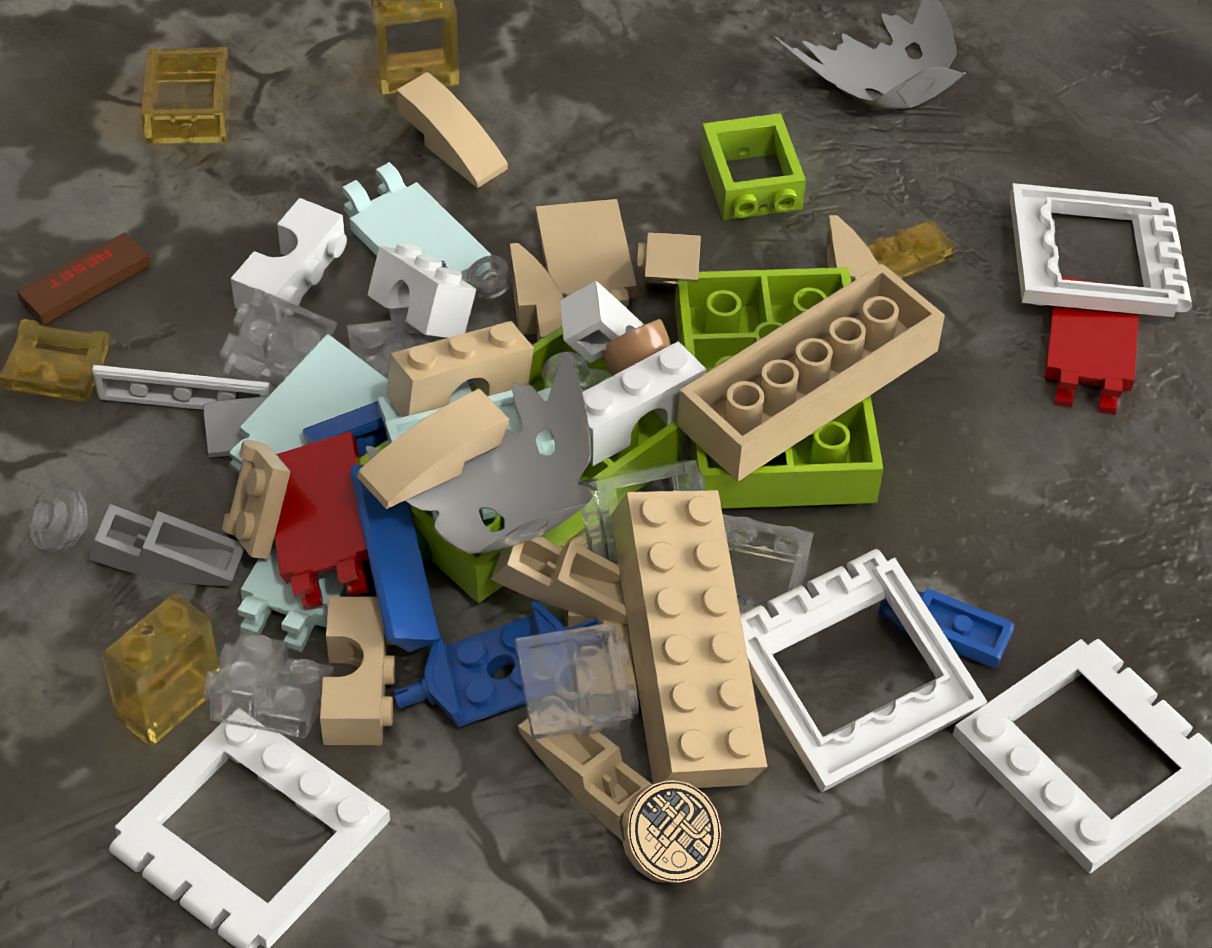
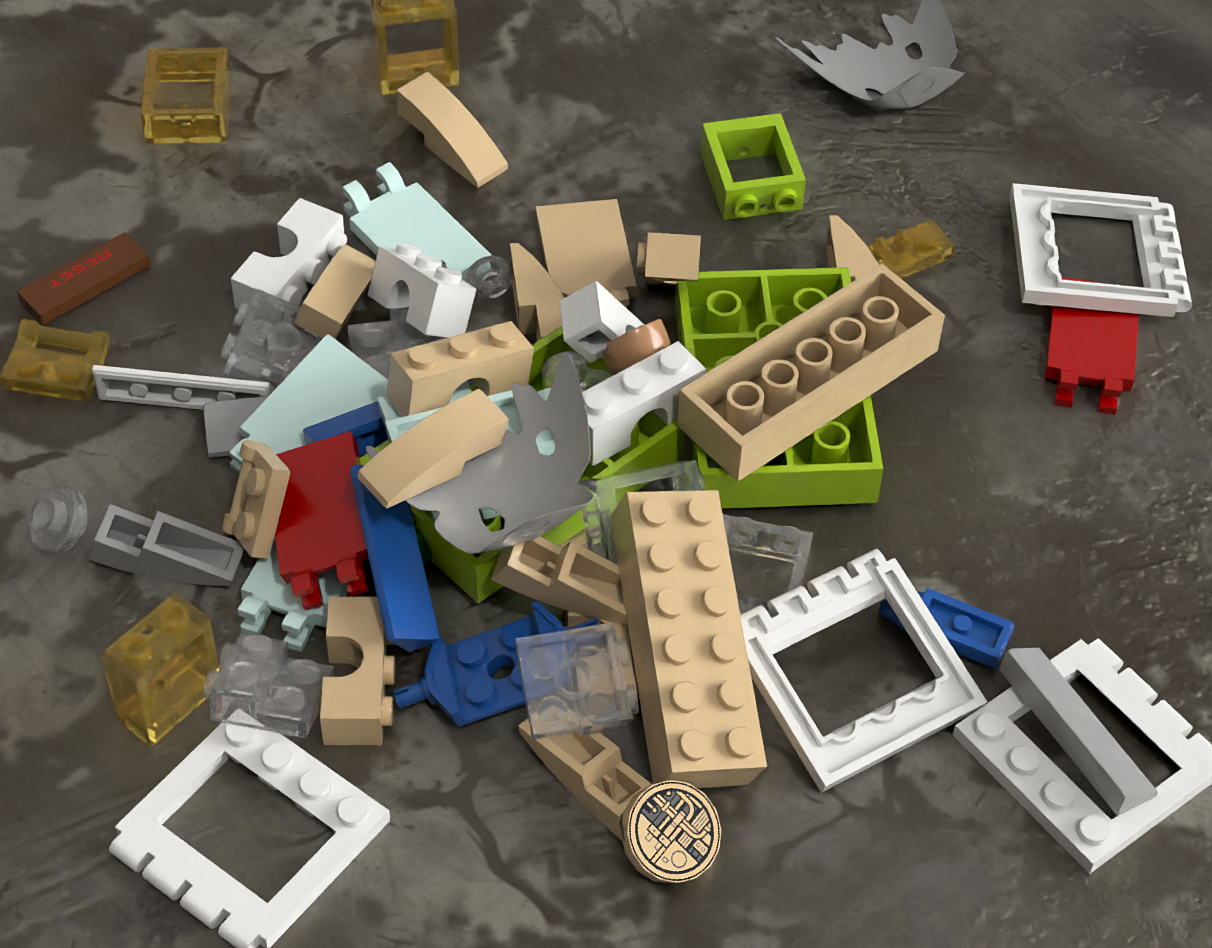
(336, 293): none -> tan slope
(1076, 729): none -> light grey slope

